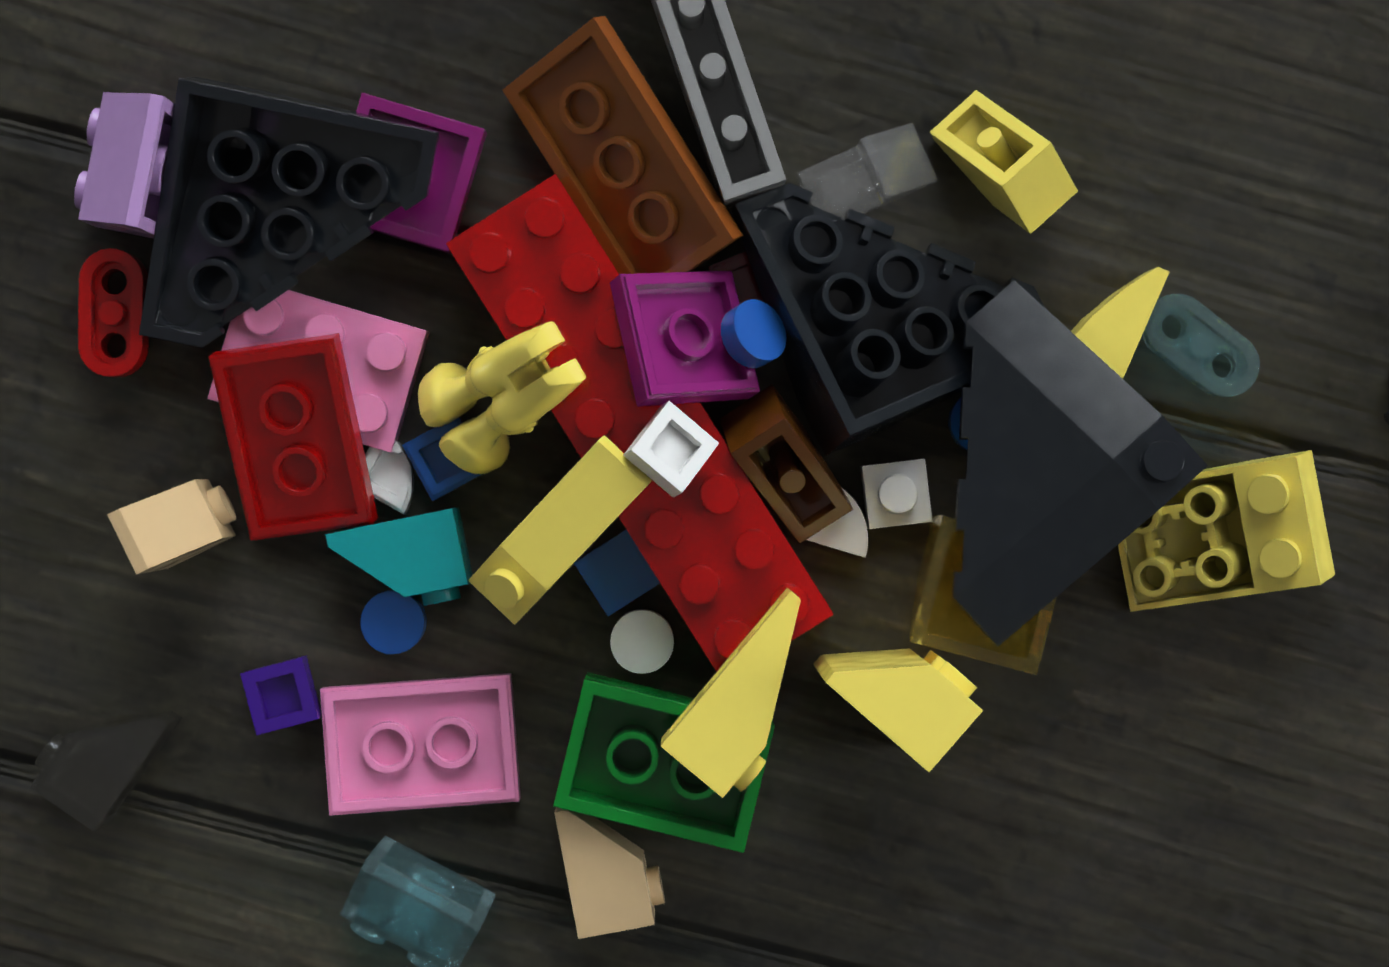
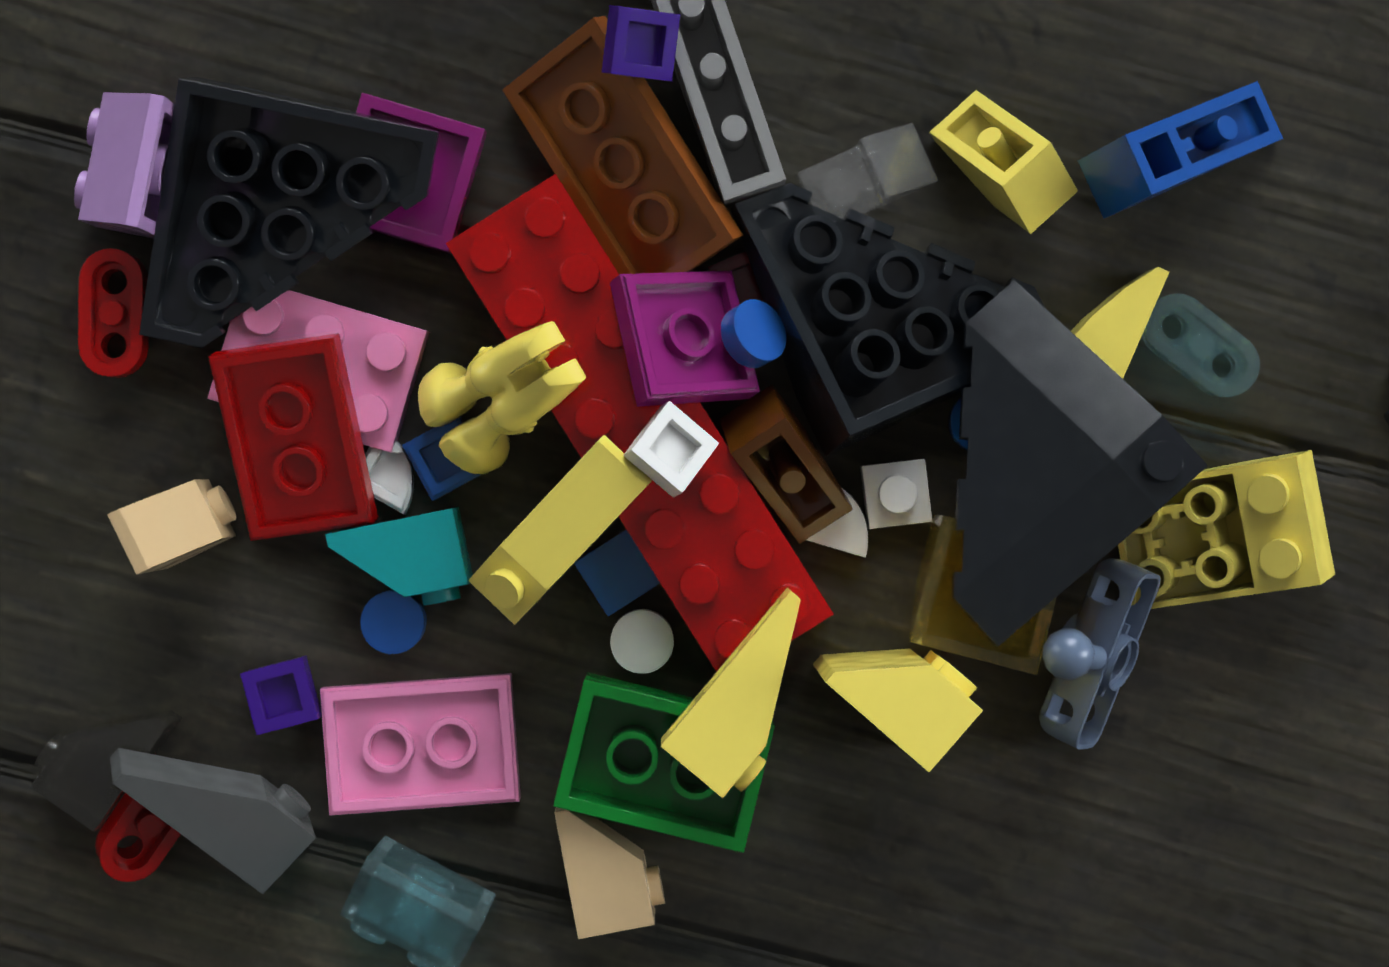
(148, 851): none -> red plate
(222, 811): none -> dark grey slope
(640, 43): none -> dark purple plate
(1096, 652): none -> sand blue piece
(1179, 149): none -> blue slope

